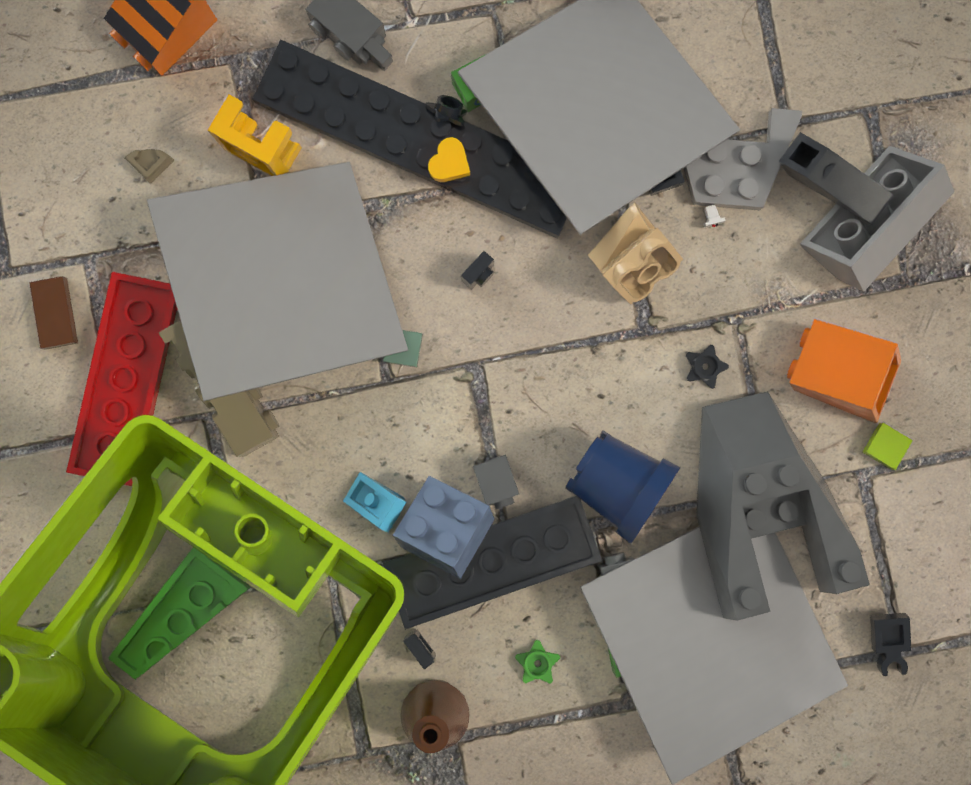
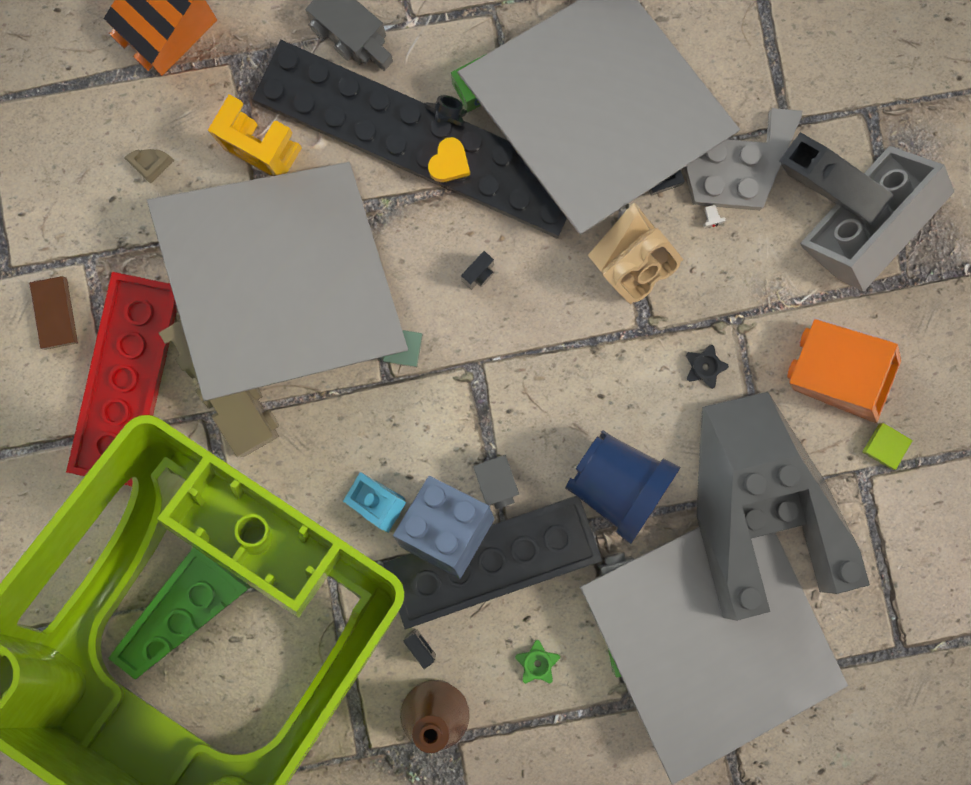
(890, 637): black plate -> none

